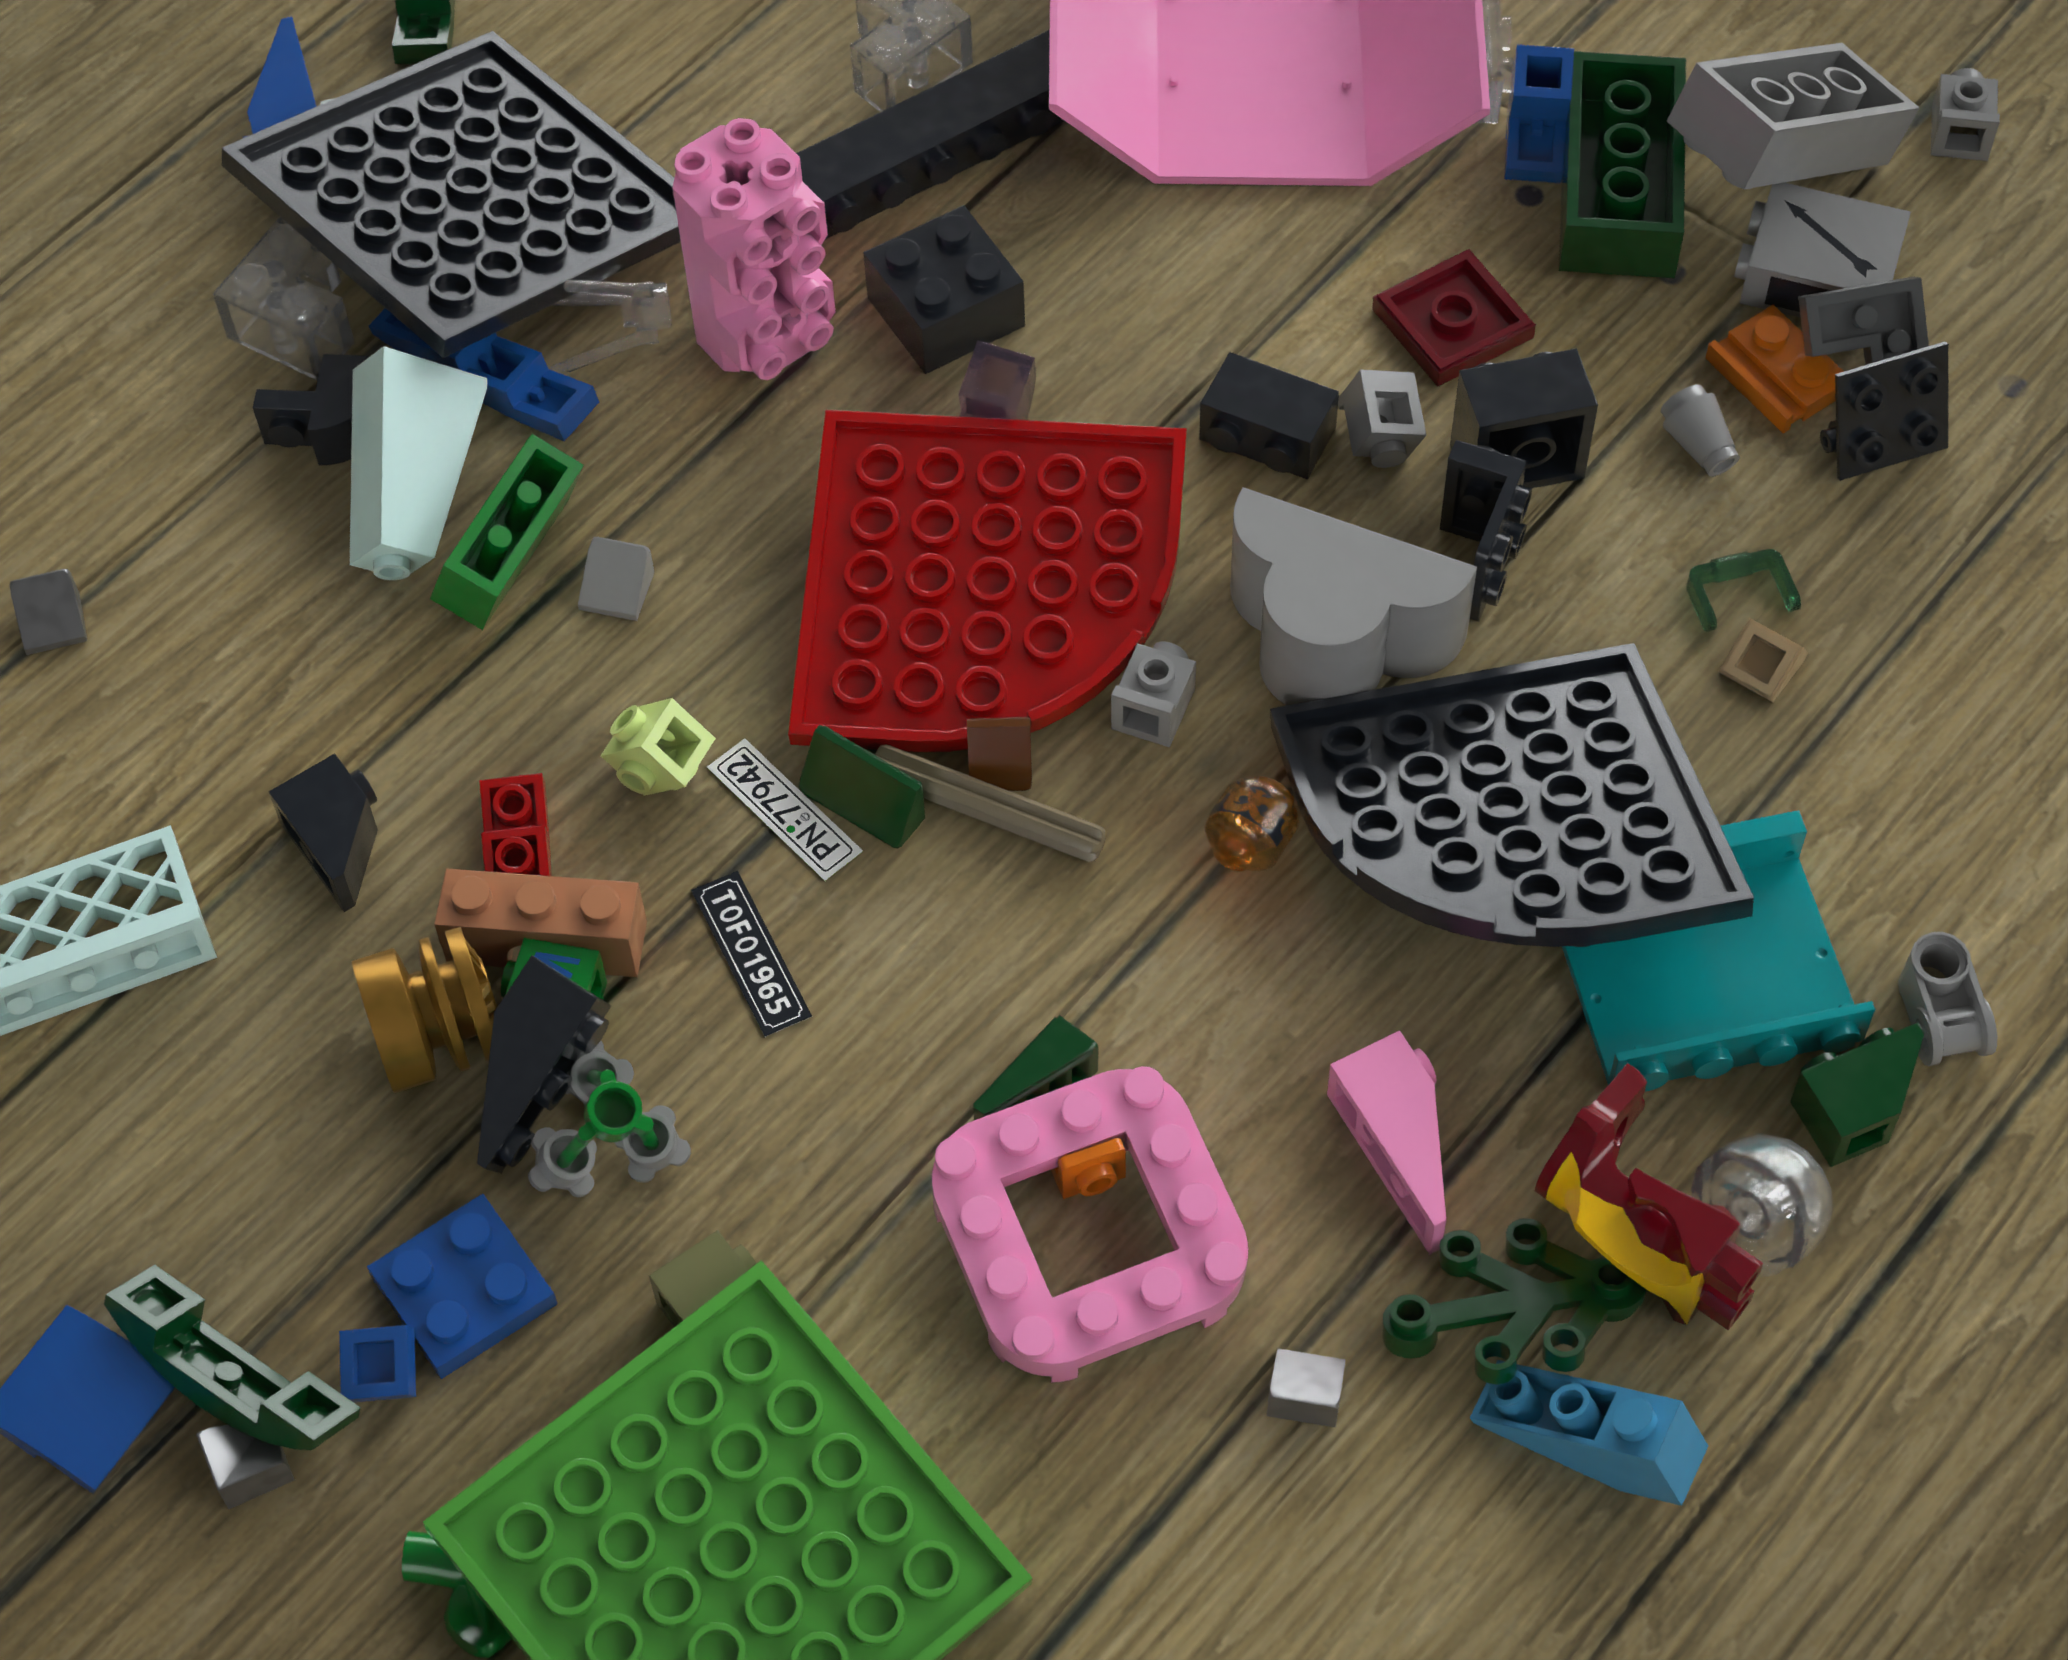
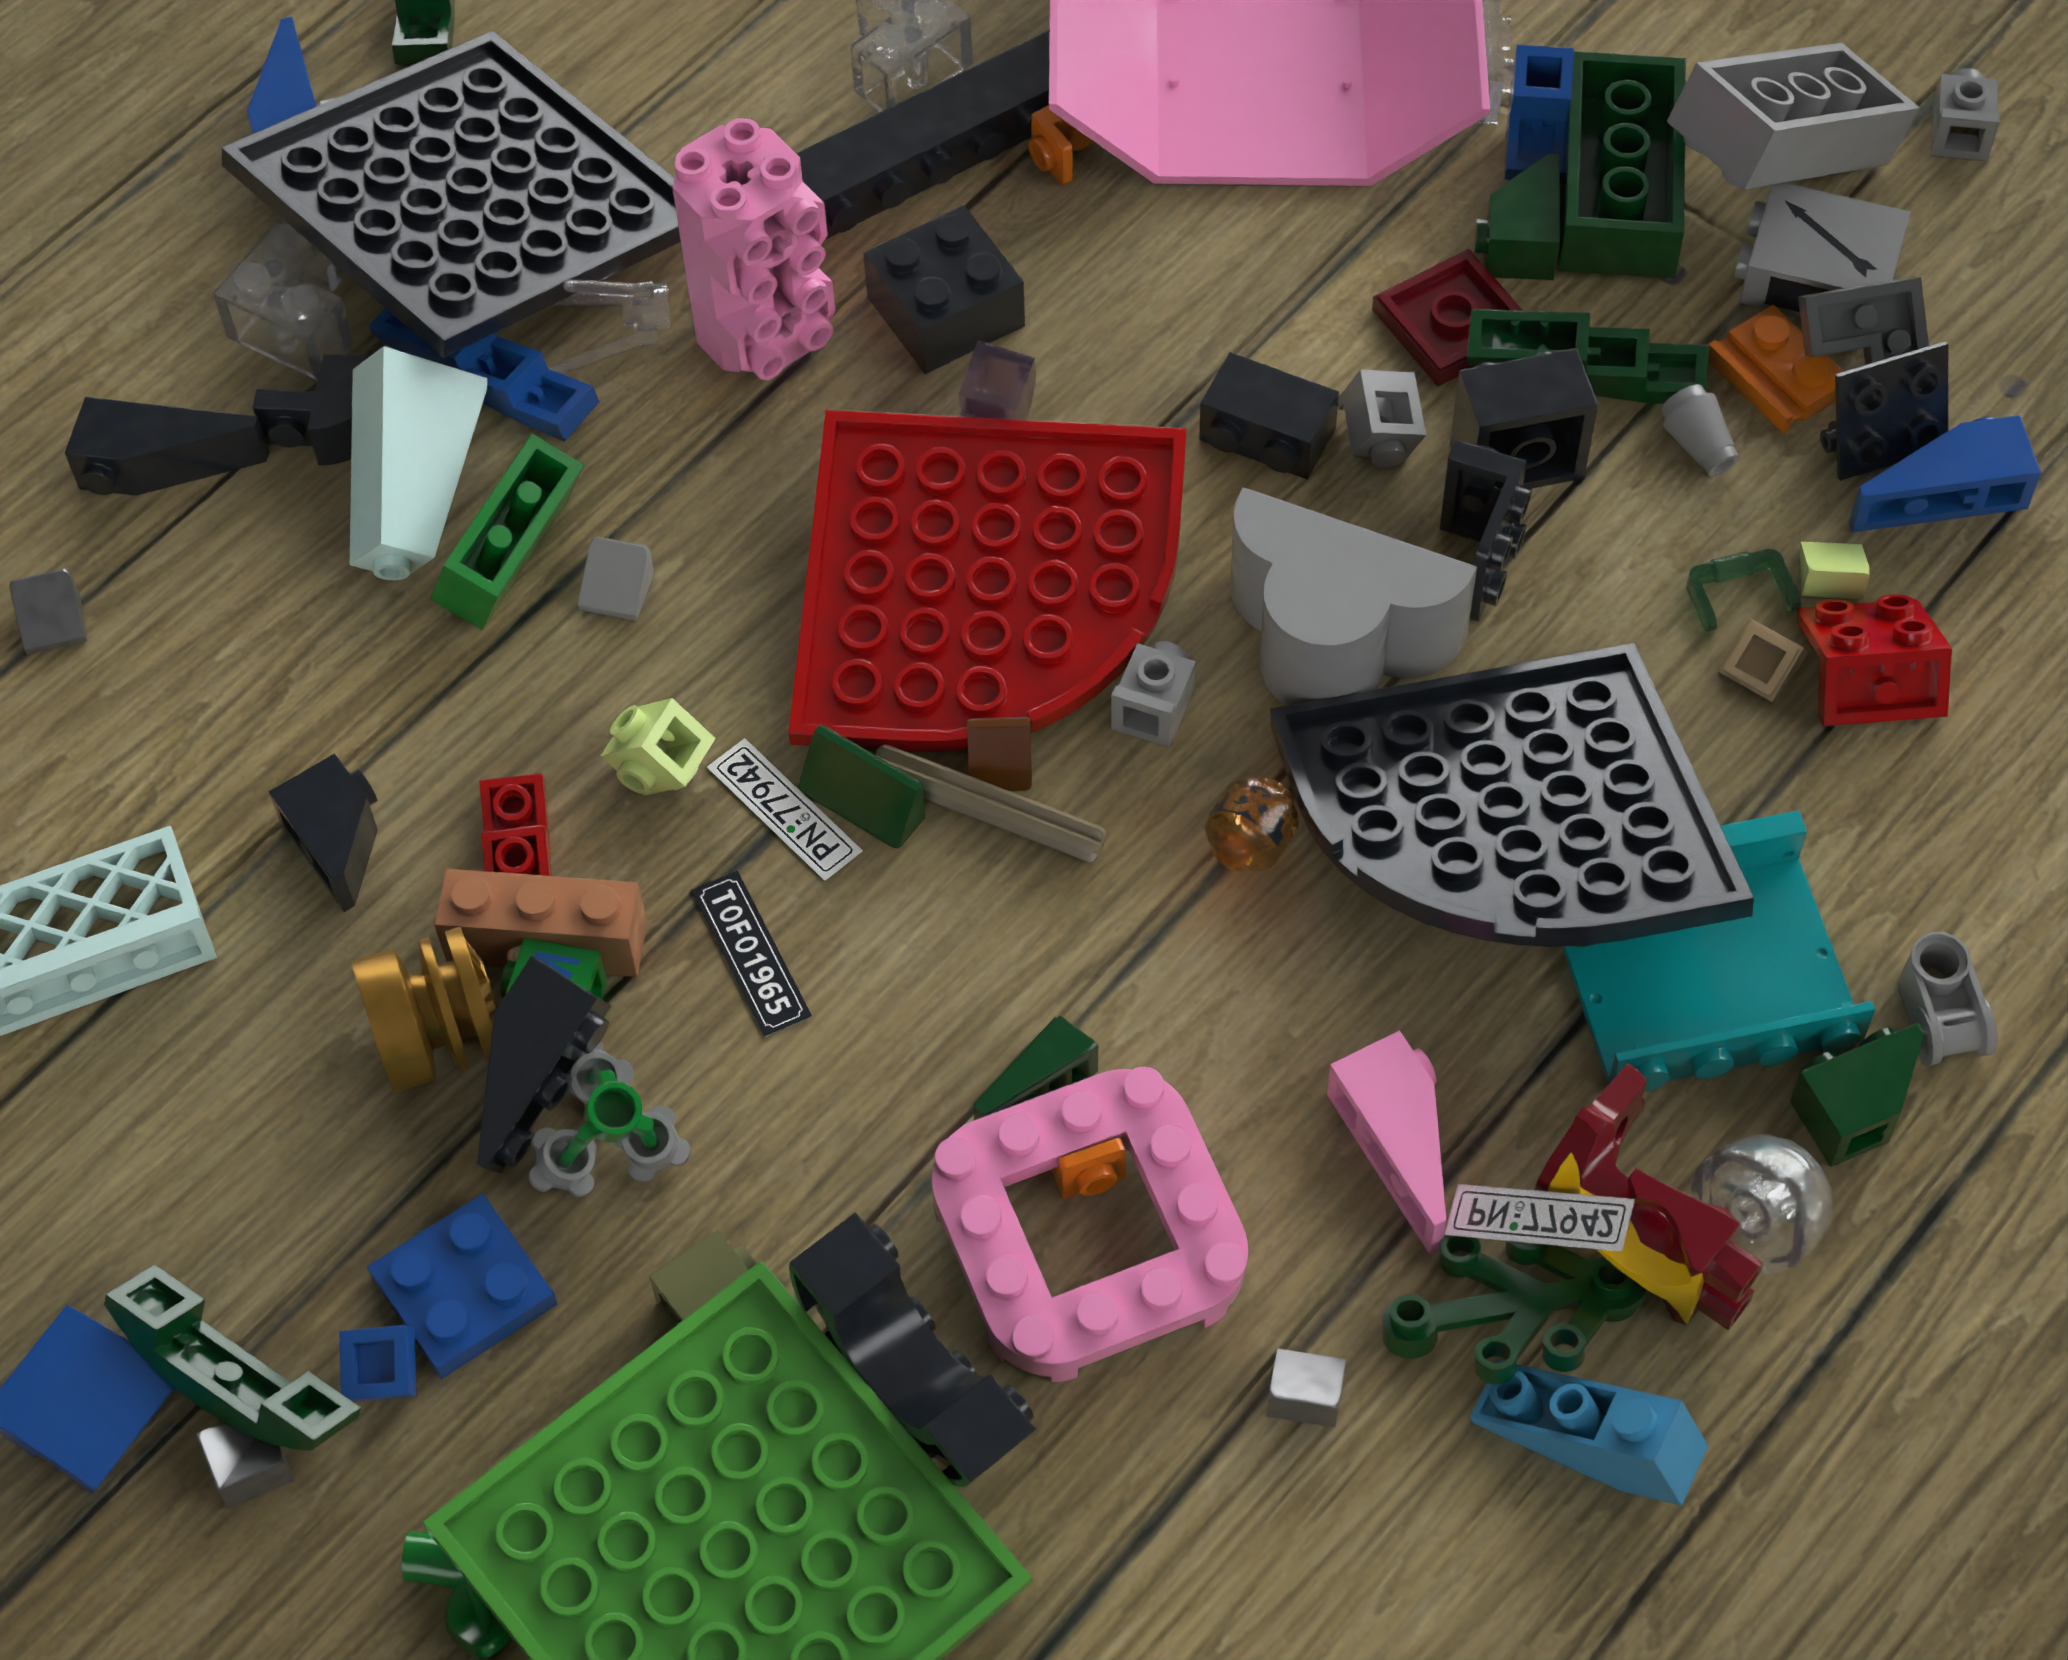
(155, 447): none -> black slope
(892, 1345): none -> black brick
(1054, 144): none -> orange bracket
(1523, 224): none -> dark green slope
(1540, 1217): none -> clear sticker
(1615, 359): none -> dark green slope
(1833, 570): none -> yellowish green slope
(1878, 660): none -> red bracket
(1961, 474): none -> blue slope

